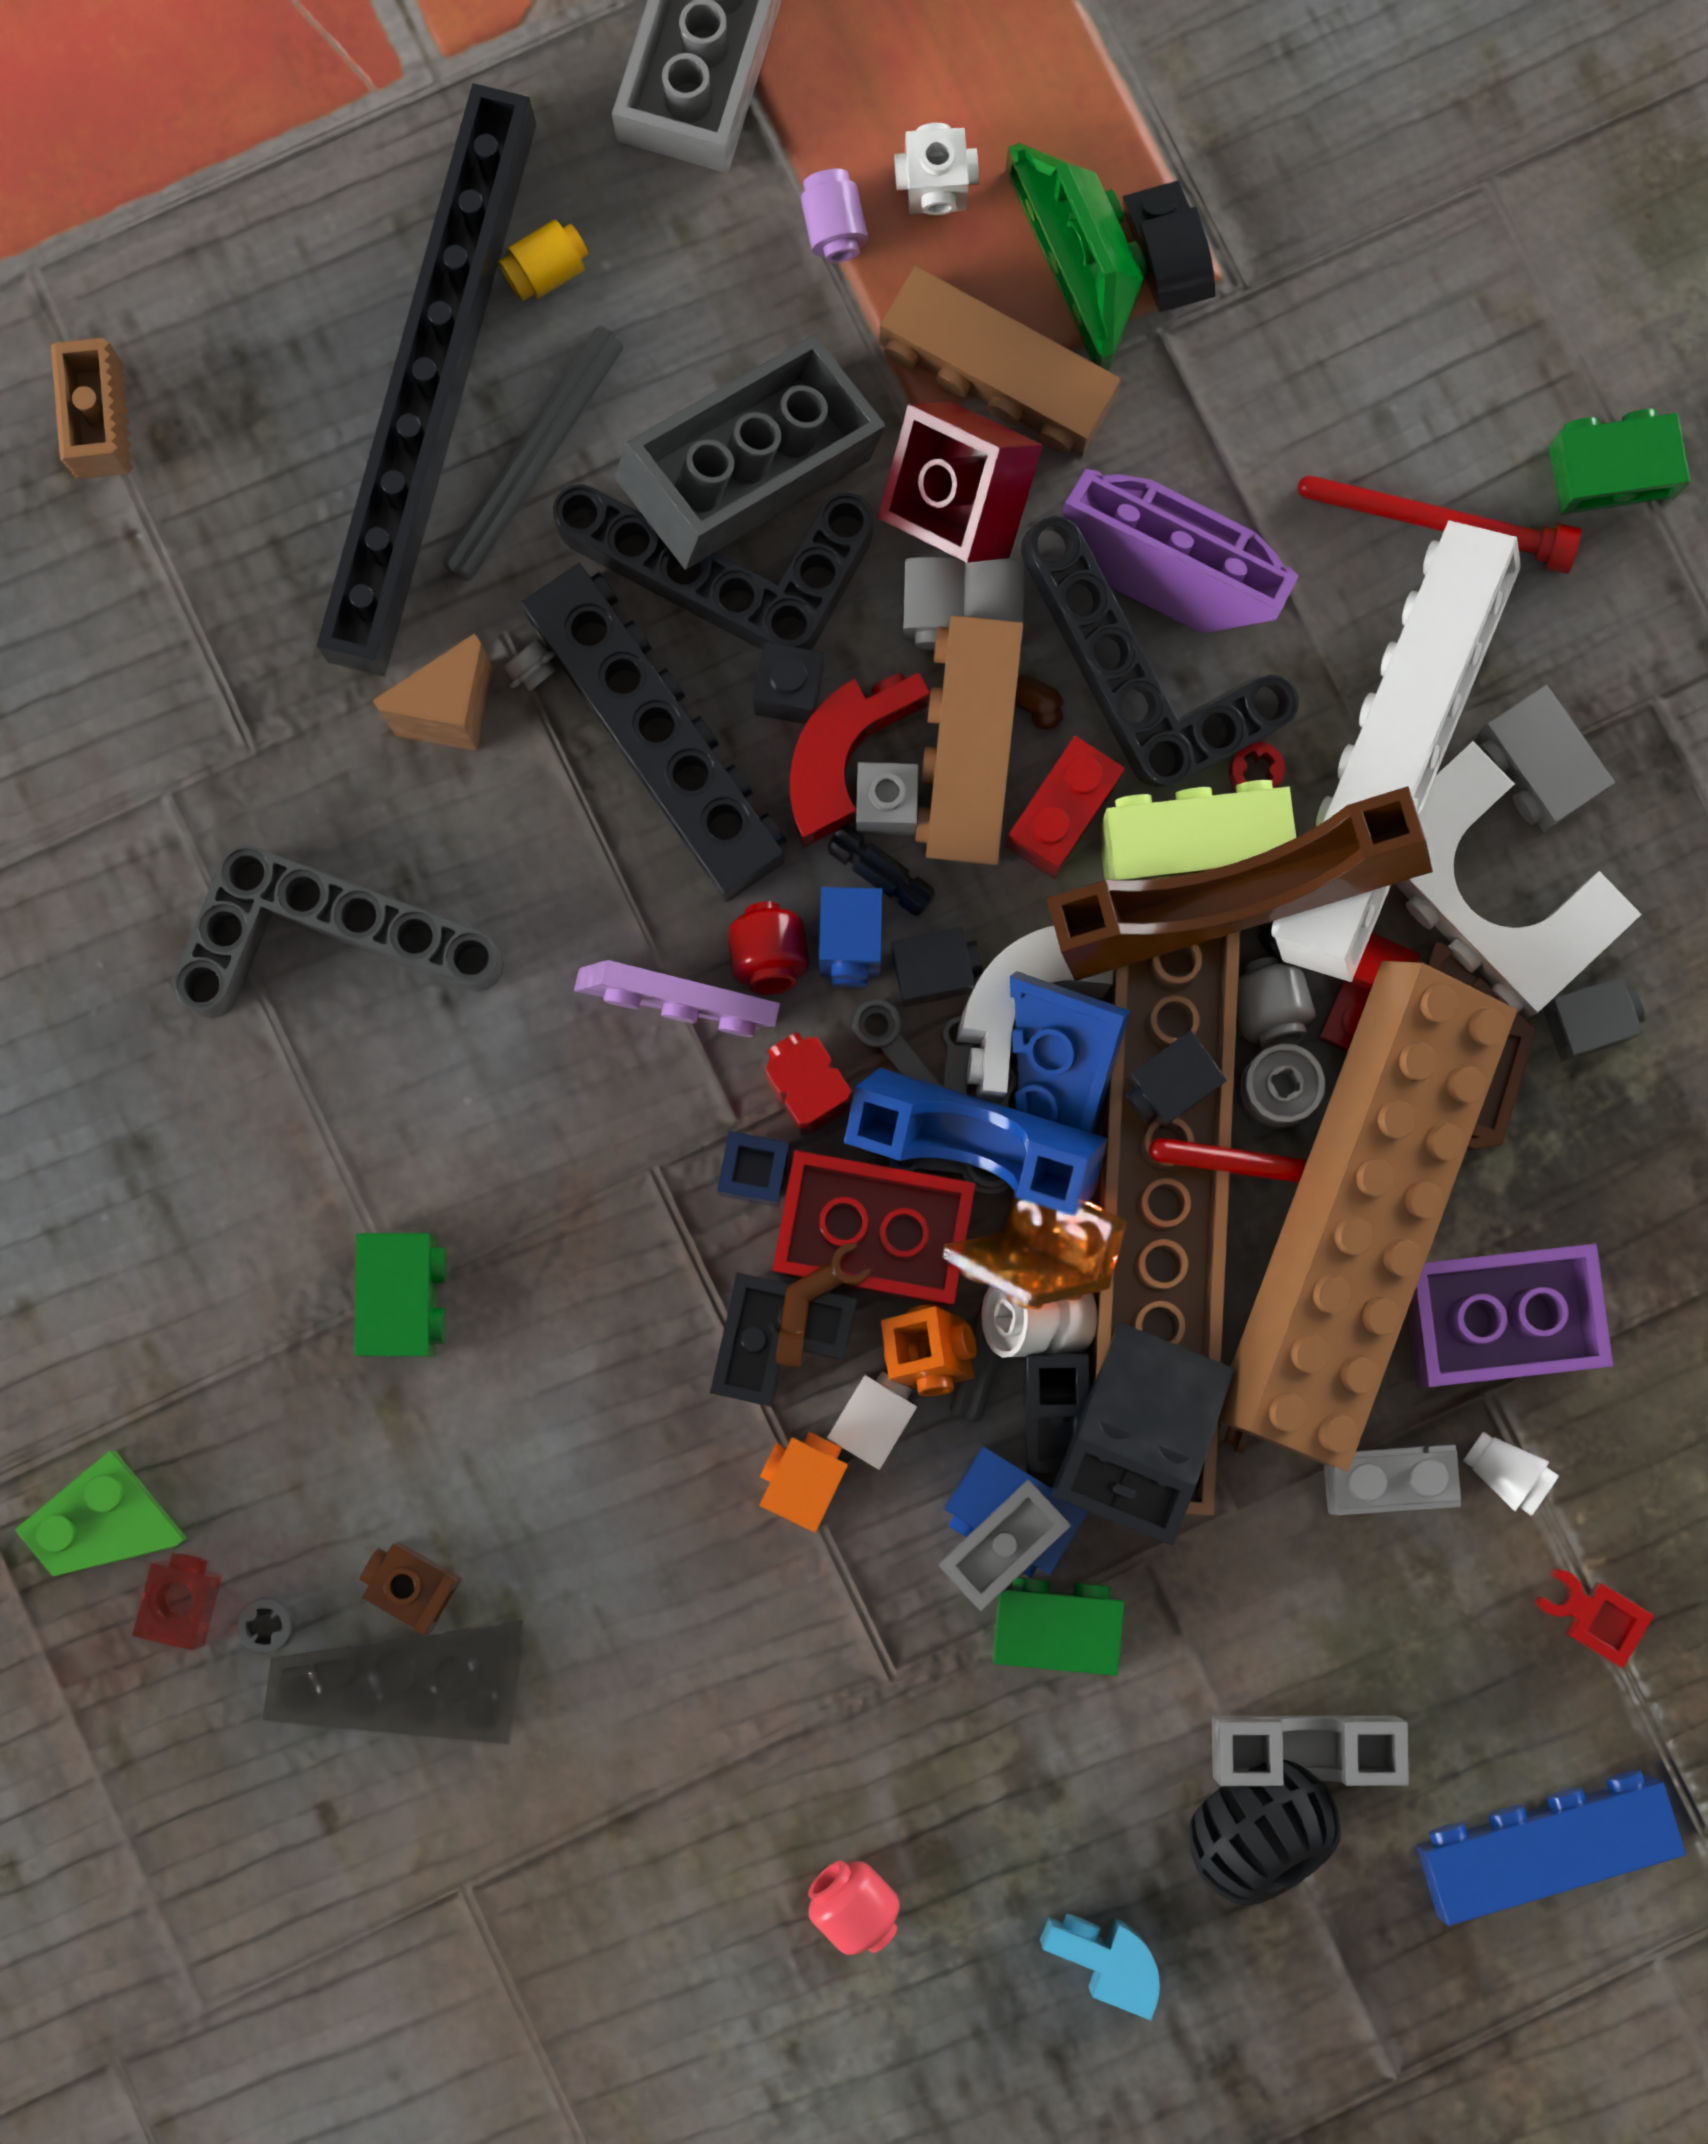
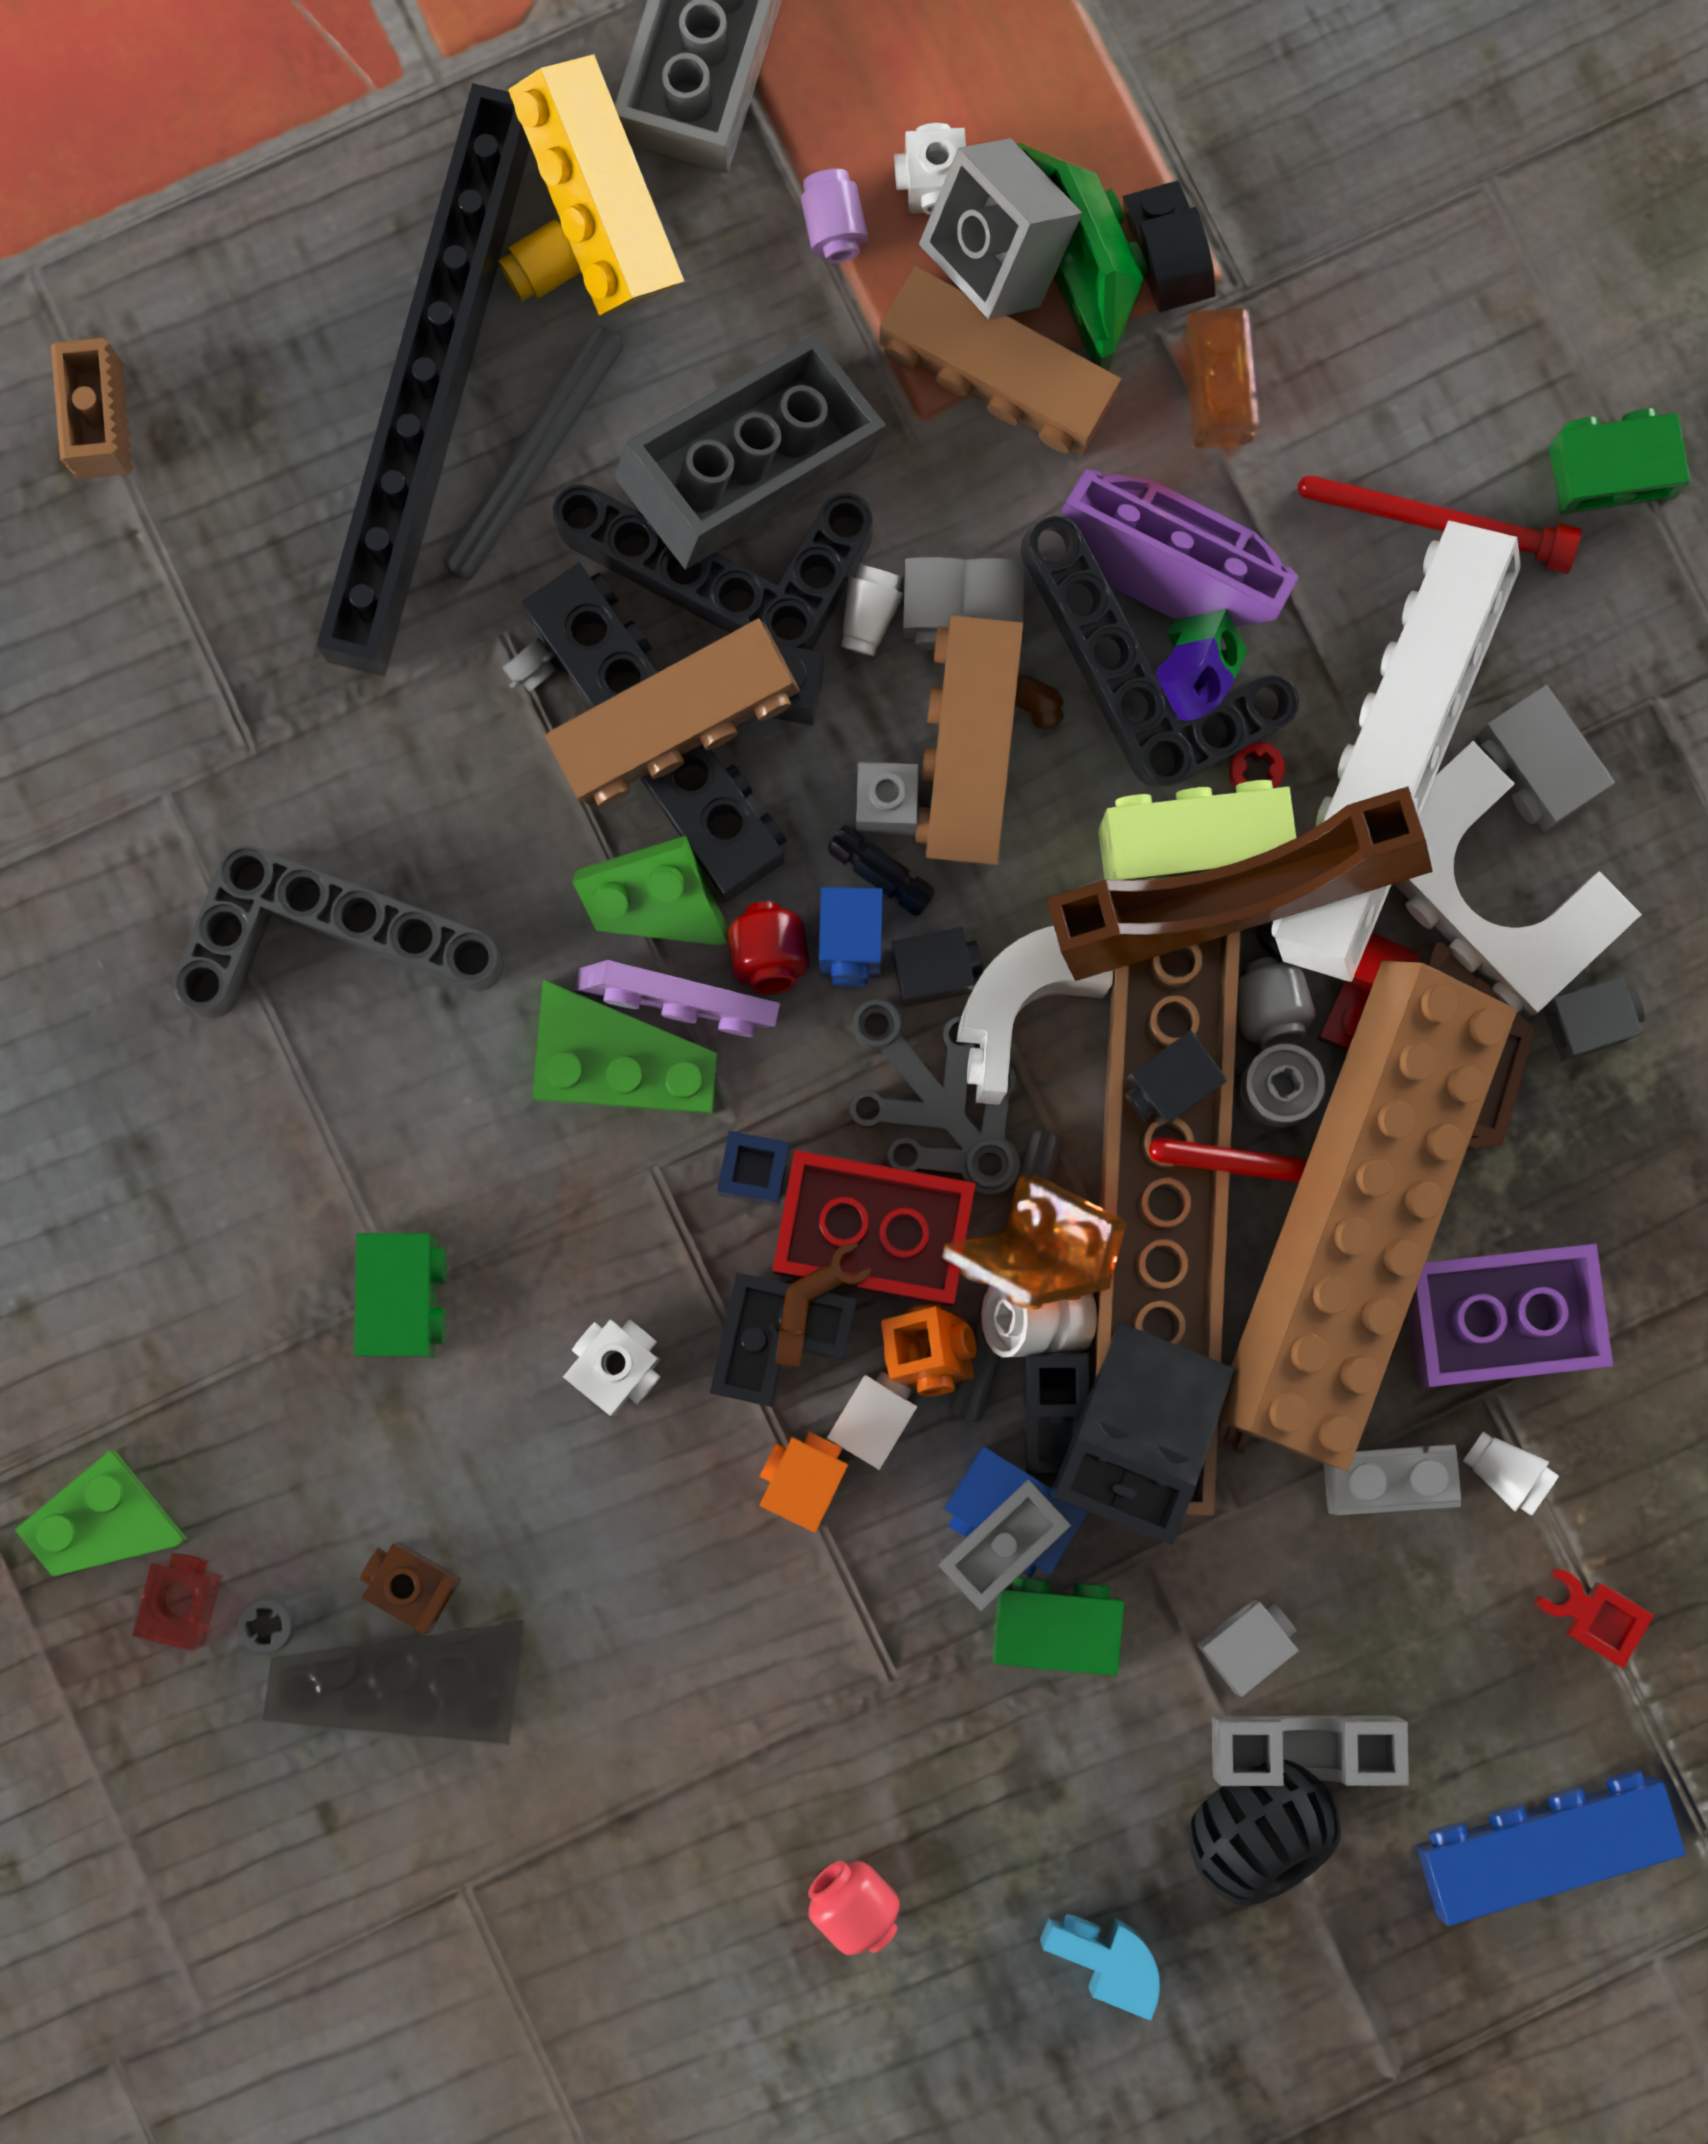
(443, 699): medium nougat slope -> none
(591, 1372): none -> white brick
(595, 184): none -> yellow brick
(616, 1060): none -> bright green wing
(652, 895): none -> bright green wing
(672, 714): none -> medium nougat brick
(807, 1083): red brick -> none
(830, 739): red arch -> none
(869, 608): none -> white cone
(922, 1120): blue arch -> none
(959, 481): dark red brick -> none
(999, 228): none -> light grey brick
(1063, 1051): blue wing -> none
(1064, 807): red brick -> none
(1198, 670): none -> dark purple leg
(1220, 378): none -> clear orange brick
(1250, 1645): none -> light grey brick

